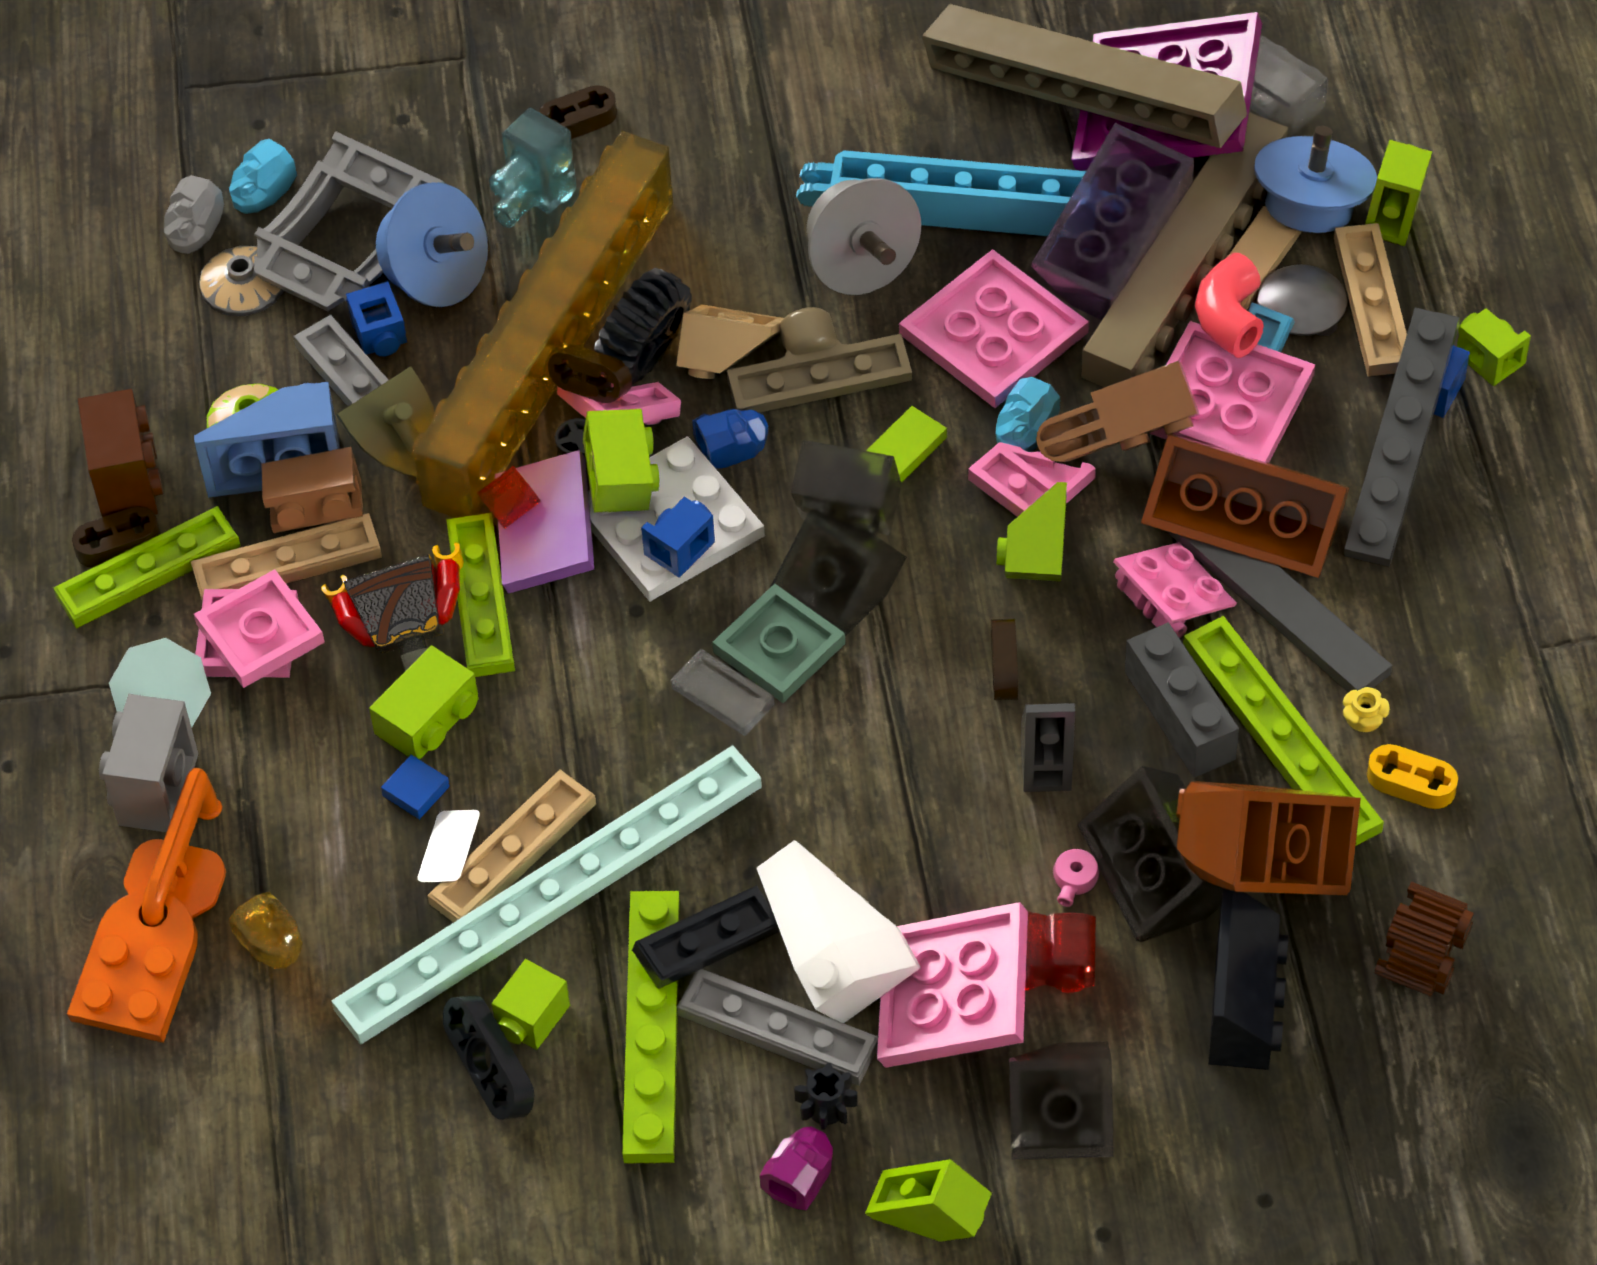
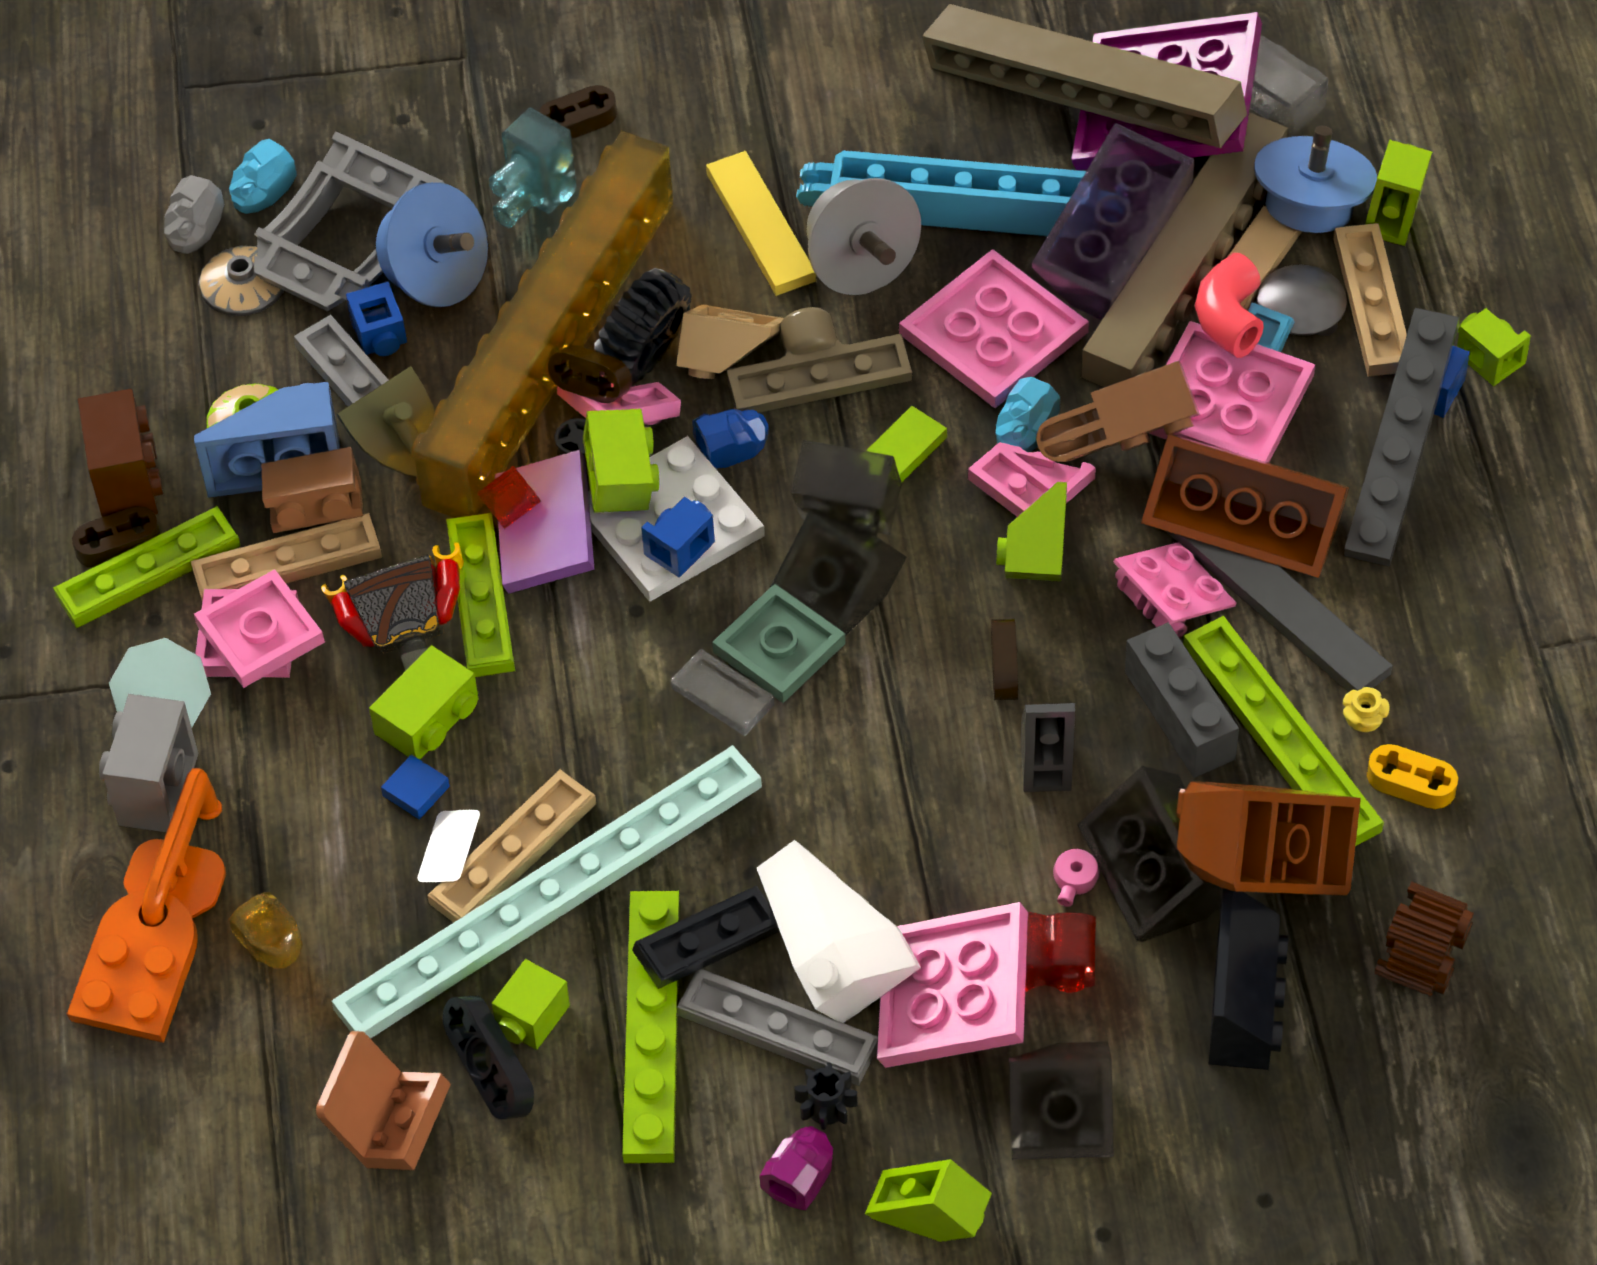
(378, 1108): none -> nougat bracket
(761, 223): none -> light yellow tile

